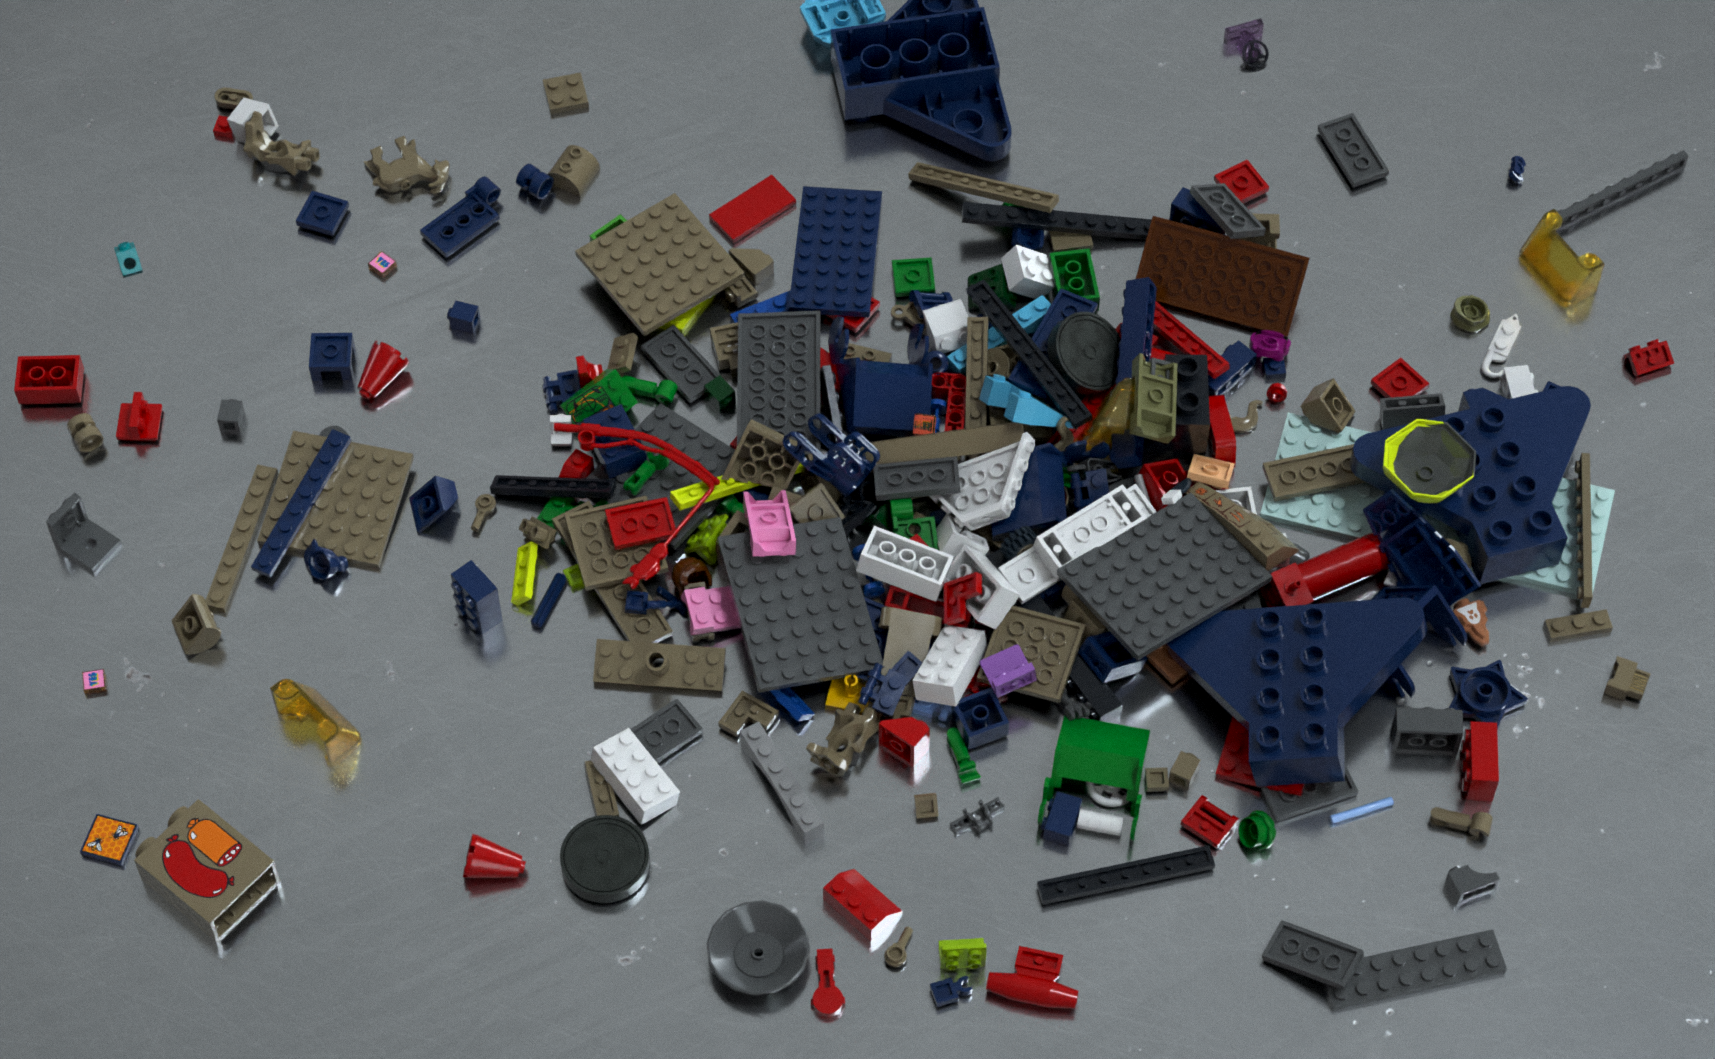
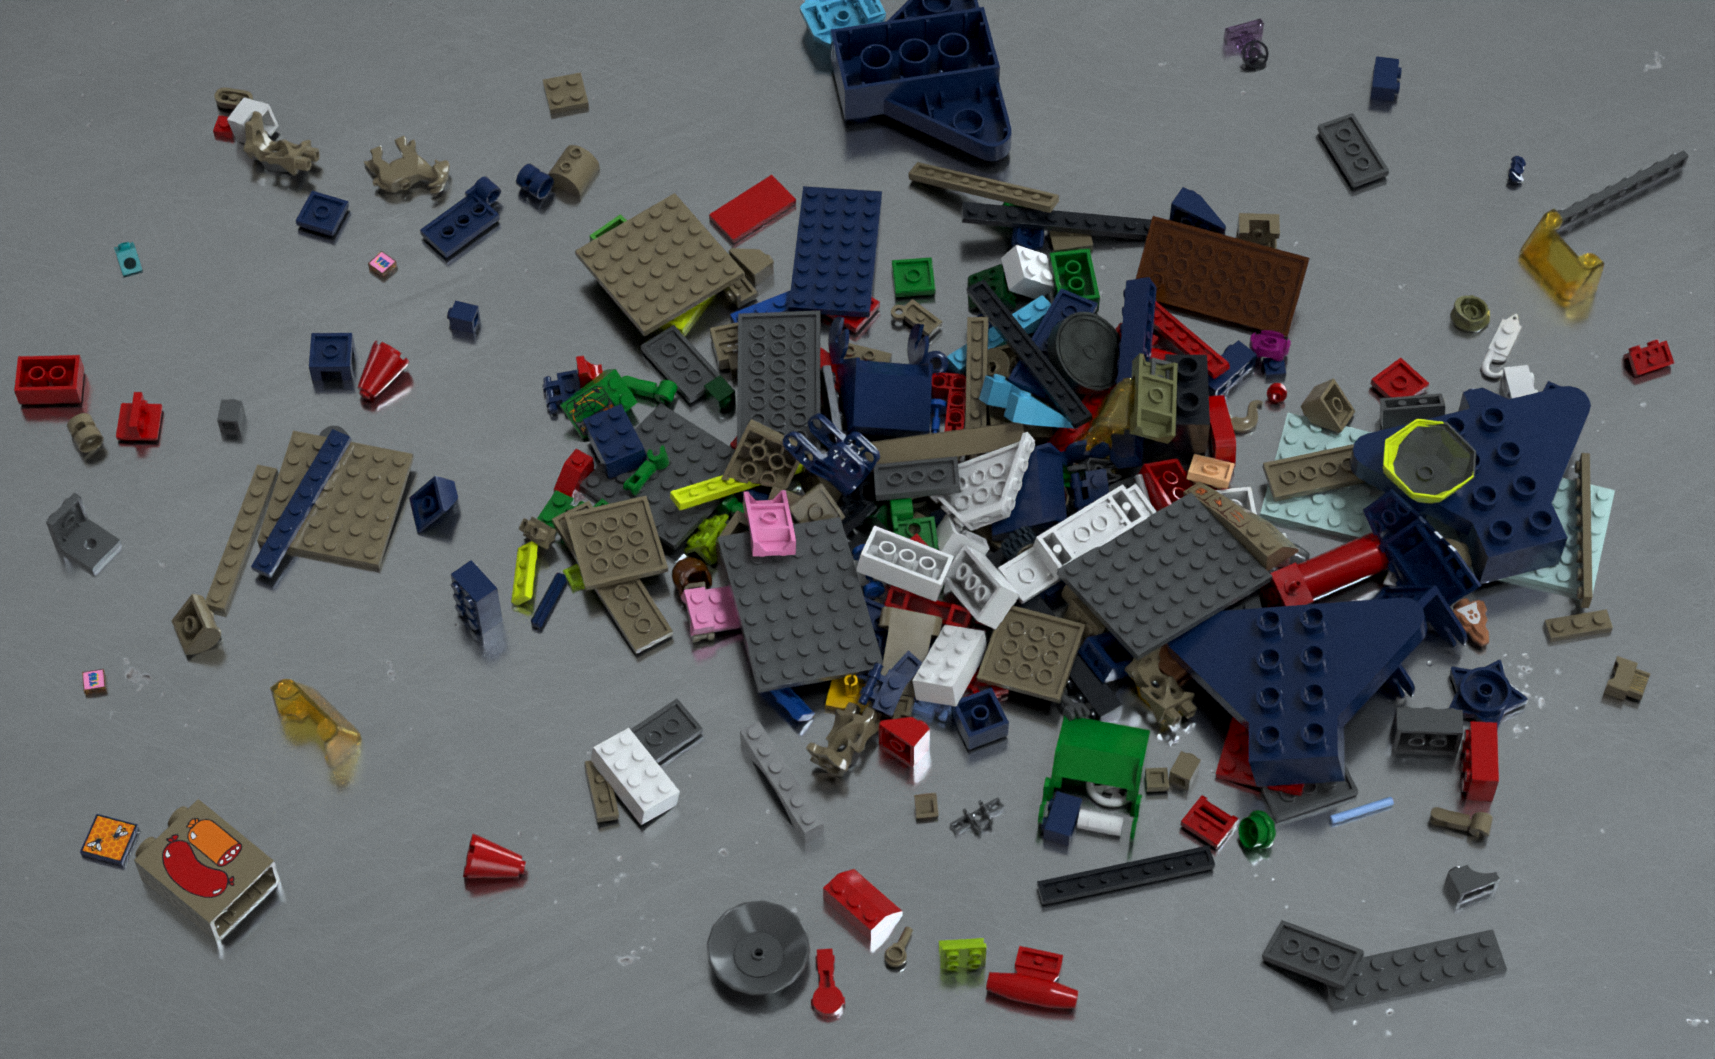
(323, 562): dark blue hair -> none
(485, 505): dark tan plate -> none
(553, 487): black plate -> none
(560, 438): white bracket -> none
(605, 859): pearl dark grey brick -> none
(623, 353): dark tan bracket -> none
(635, 601): dark blue tile -> none
(640, 523): red plate -> none
(651, 562): red piece -> none
(673, 602): dark blue piece -> none
(682, 666): dark tan plate -> none
(746, 709): dark tan plate -> none
(924, 424): clear orange tile -> none
(928, 300): dark blue plate -> none
(946, 326): white slope -> none
(947, 992): dark blue plate -> none
(956, 594): red plate -> none
(965, 766): green piece -> none
(1008, 670): medium lavender bracket -> none
(1066, 435): dark tan piece -> none
(1163, 703): none -> dark tan hips
(1176, 492): piece -> none
(1227, 211): dark grey plate -> none
(1243, 181): red plate -> none
(1385, 79): none -> dark blue brick

